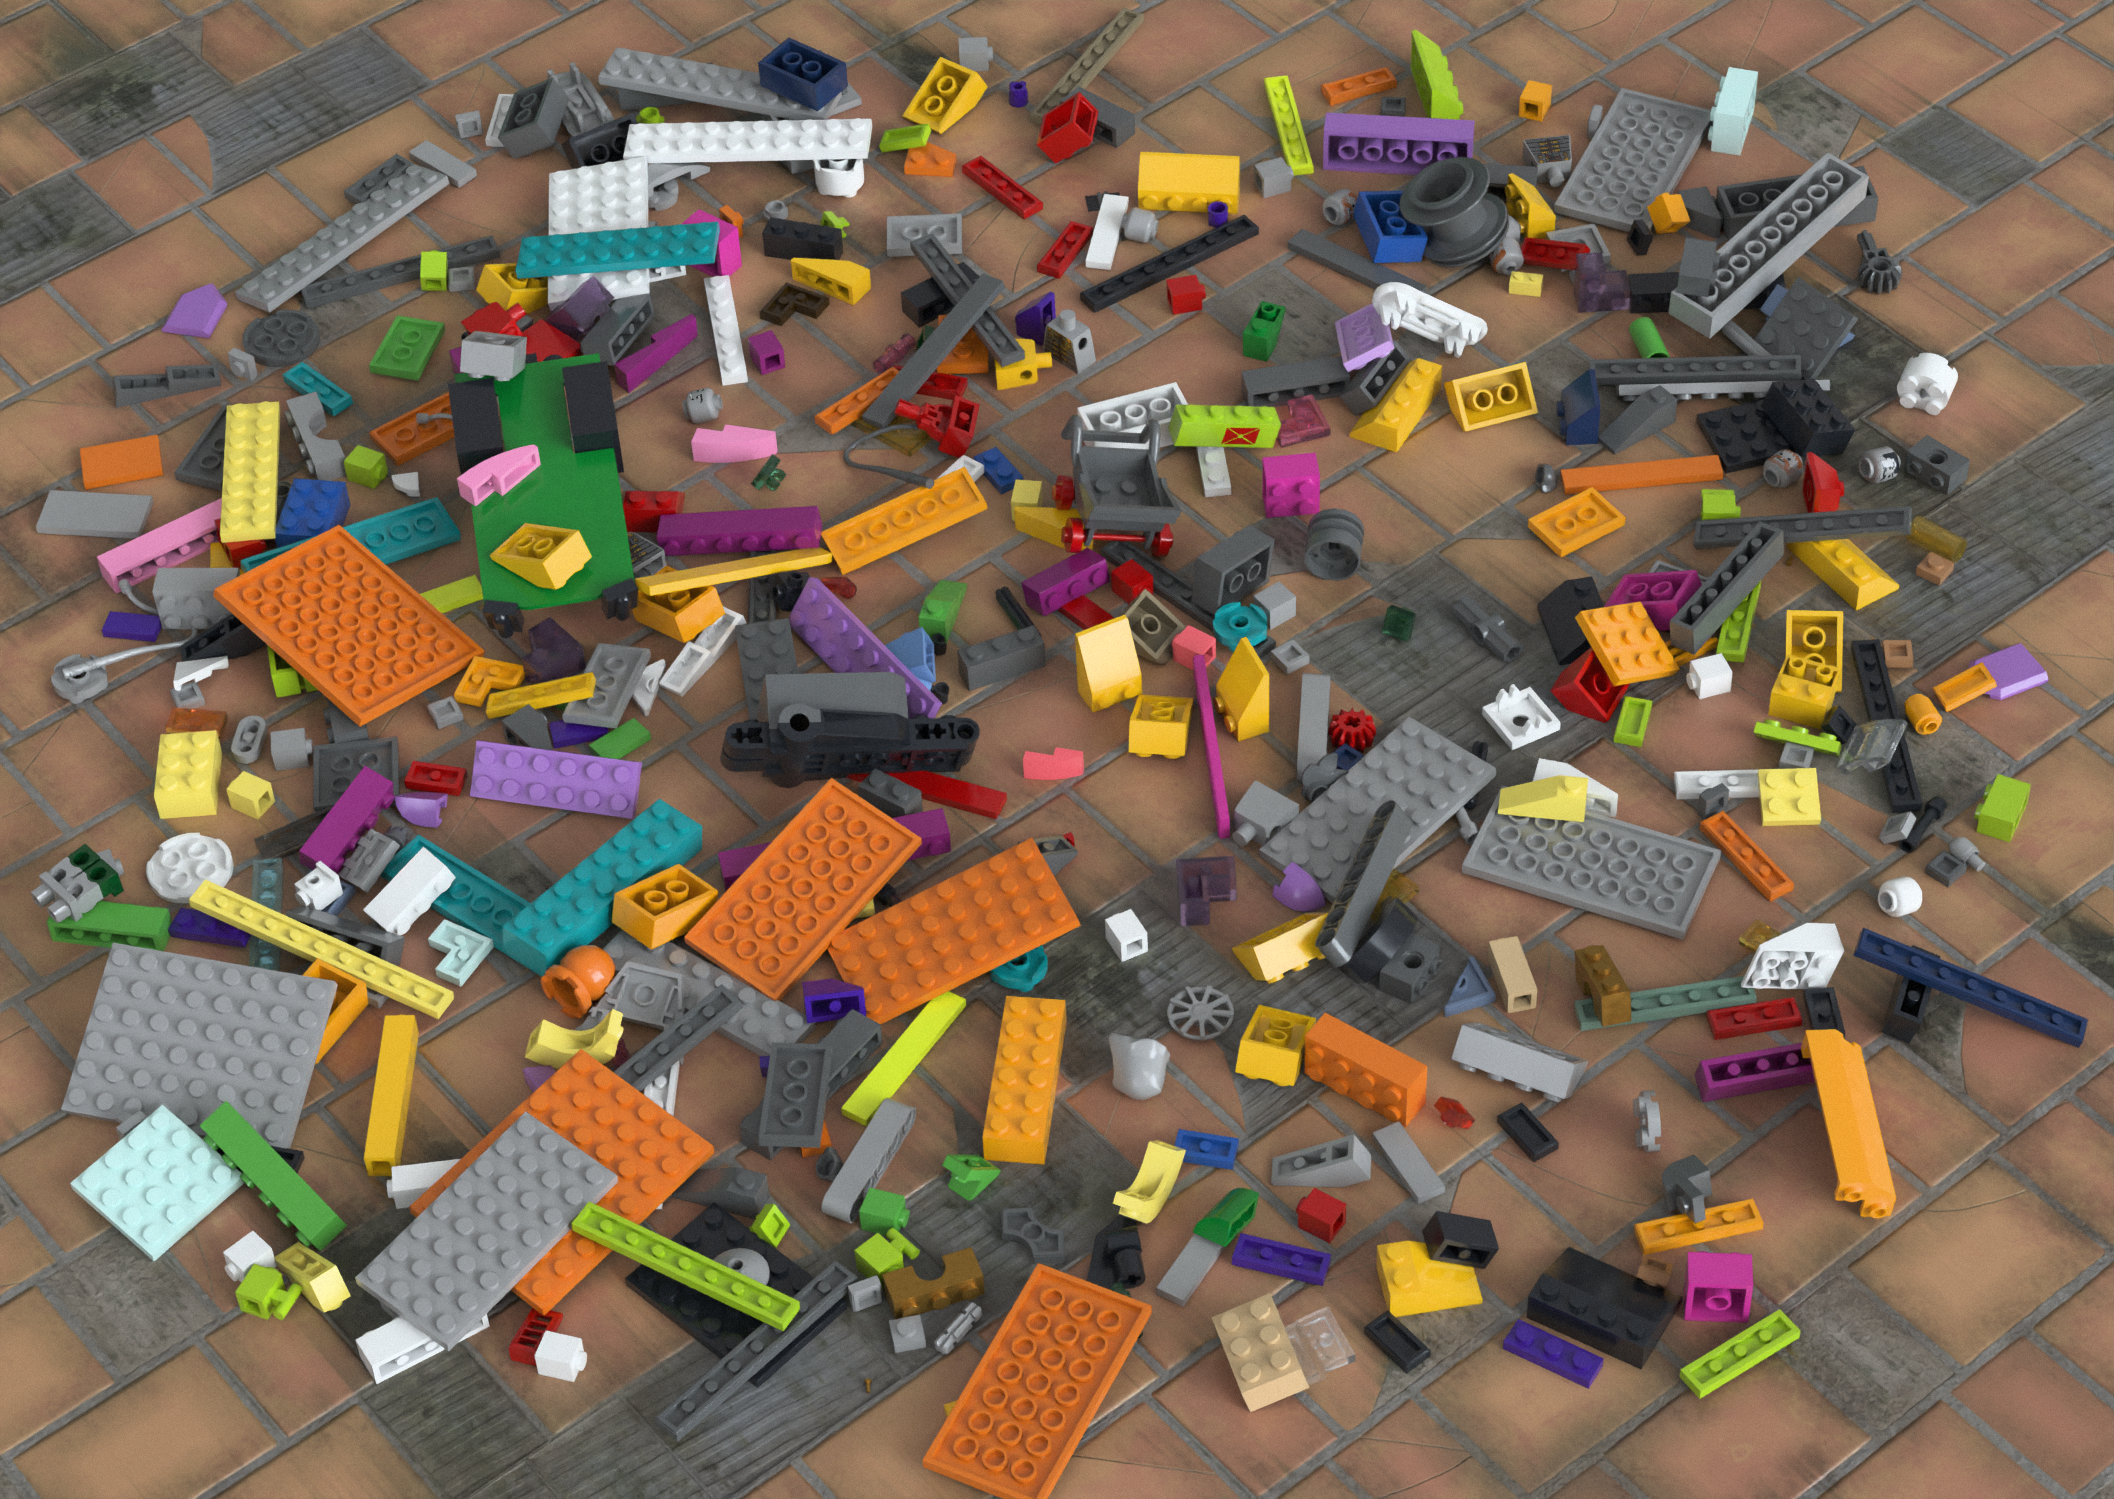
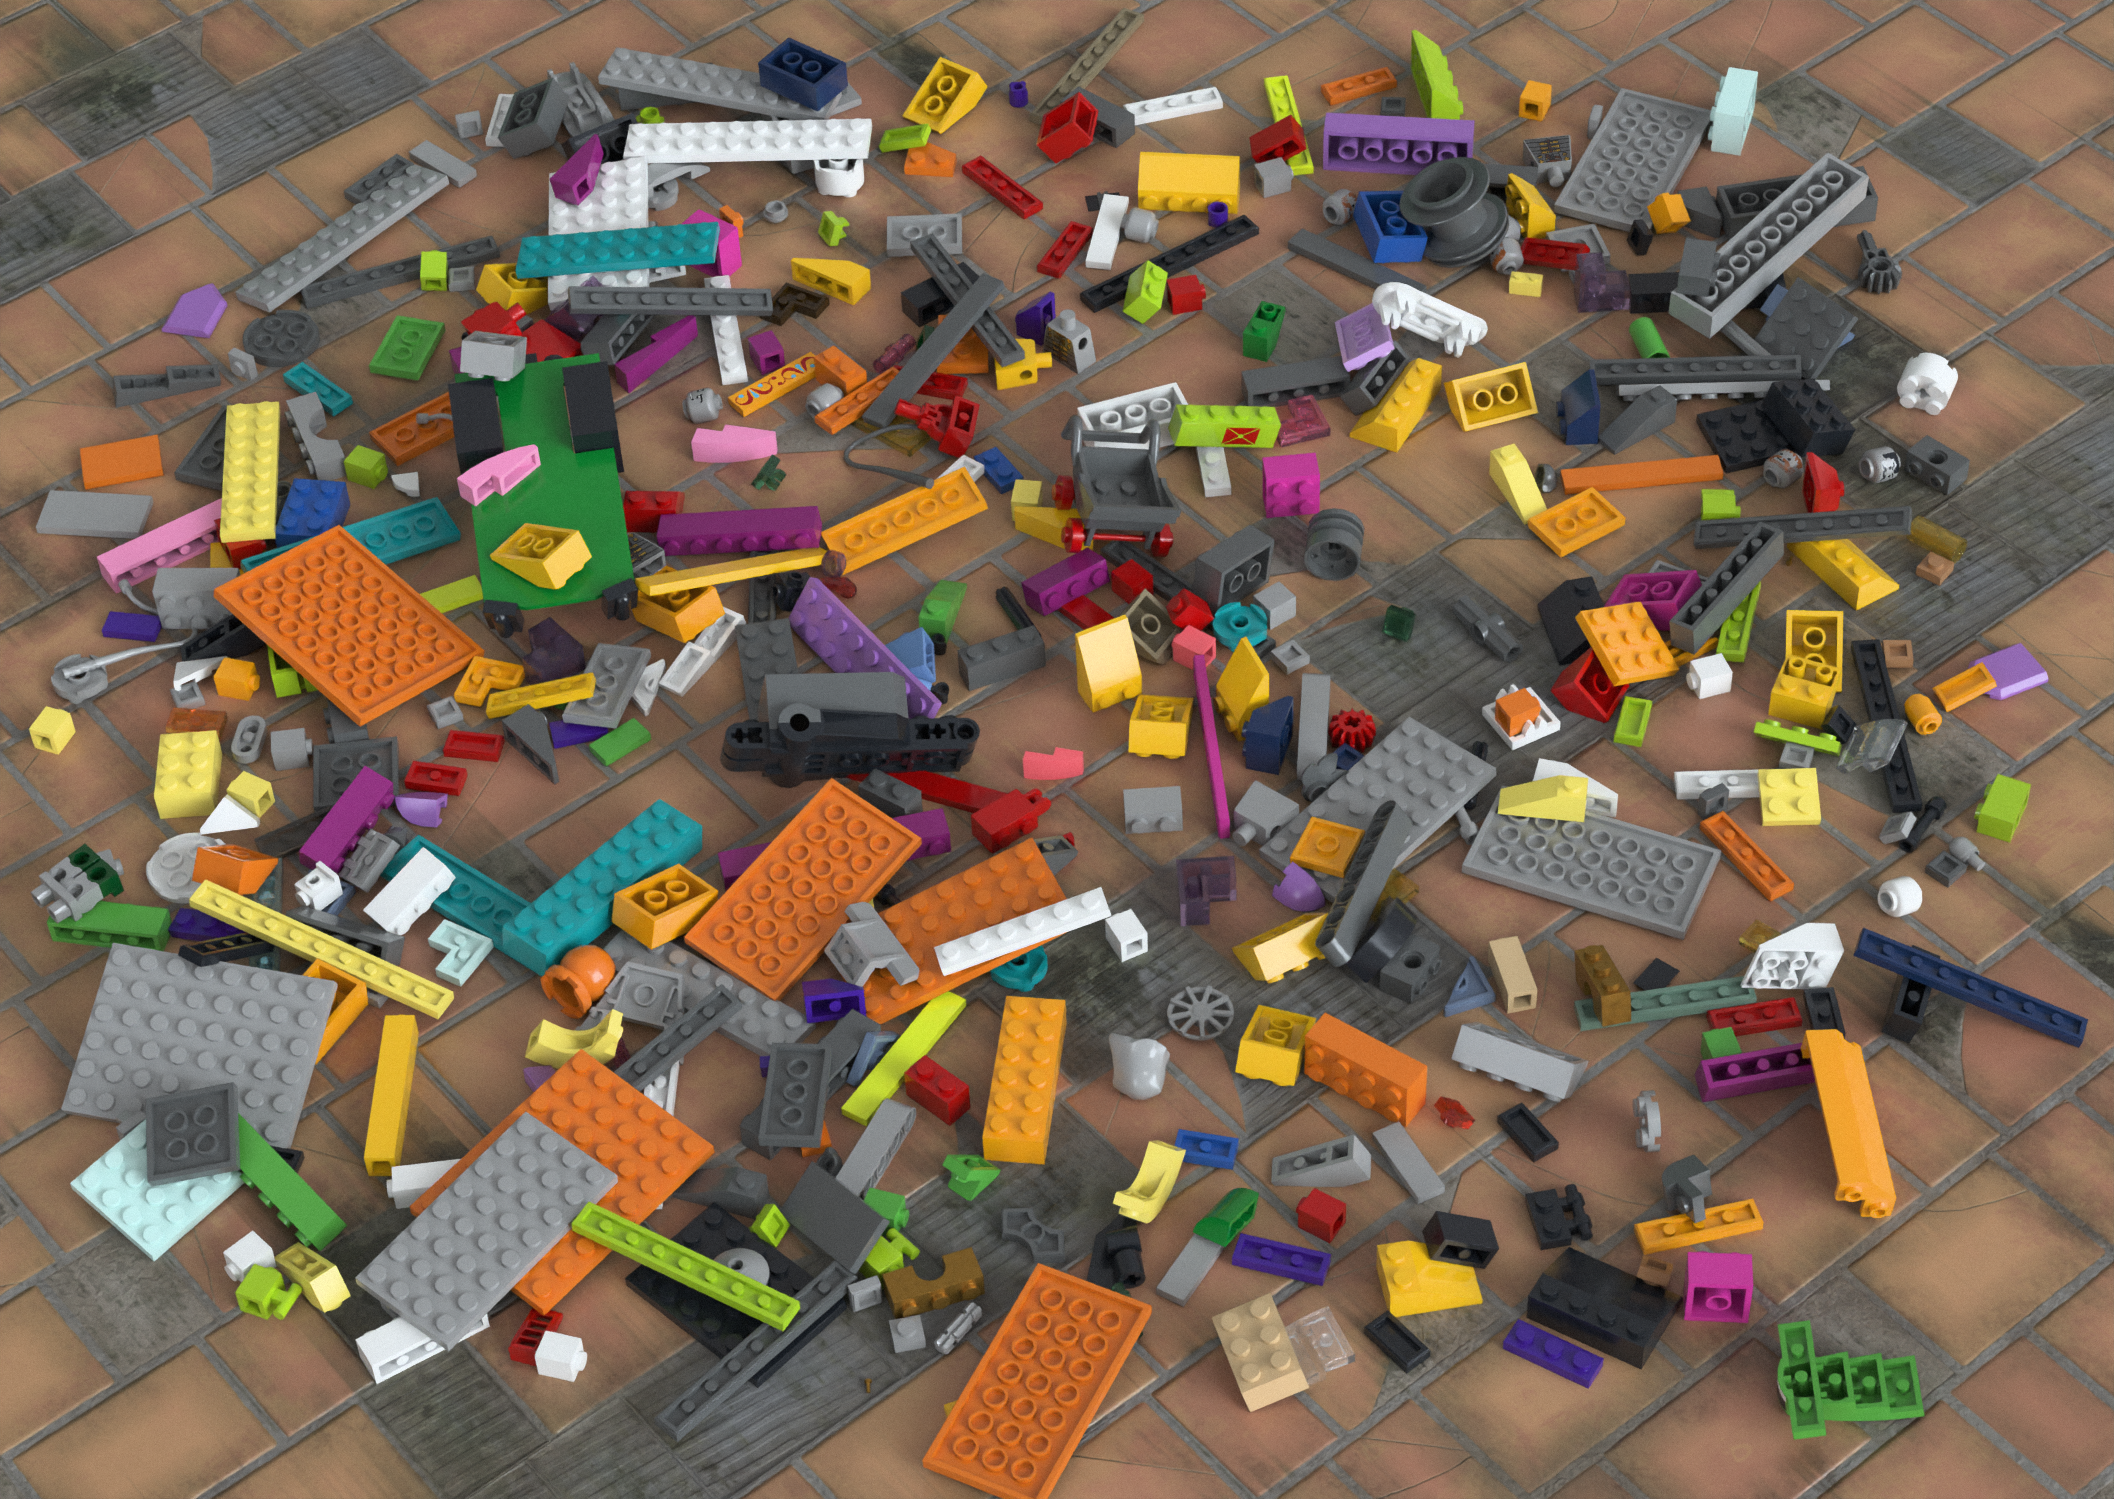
(52, 730): none -> light yellow brick
(192, 1134): none -> dark grey plate
(224, 949): none -> black tile
(229, 816): none -> white slope
(233, 867): none -> orange slope
(236, 679): none -> light orange brick
(473, 746): none -> red tile
(556, 779): medium lavender plate -> none
(579, 174): none -> magenta slope
(670, 301): none -> dark grey plate
(774, 385): none -> light orange tile
(801, 240): black brick -> none
(822, 398): none -> light grey head
(833, 563): none -> tile
(834, 1217): none -> dark grey tile
(839, 370): none -> orange brick
(868, 945): none -> light grey plate
(870, 1053): none -> sand blue tile
(937, 1090): none -> red brick
(975, 53): light grey brick -> none
(1008, 818): none -> red brick
(1022, 931): none -> white plate
(1145, 292): none -> lime brick
(1153, 810): none -> light grey brick
(1175, 105): none -> white tile
(1189, 610): none -> red brick
(1268, 736): none -> dark blue slope
(1279, 140): none -> red brick
(1327, 847): none -> light orange tile
(1515, 709): none -> orange brick
(1516, 481): none -> light yellow slope
(1549, 1220): none -> black plate
(1656, 975): none -> black piece
(1719, 1043): none -> bright green brick
(1739, 1353): lime plate -> none
(1841, 1386): none -> bright green slope

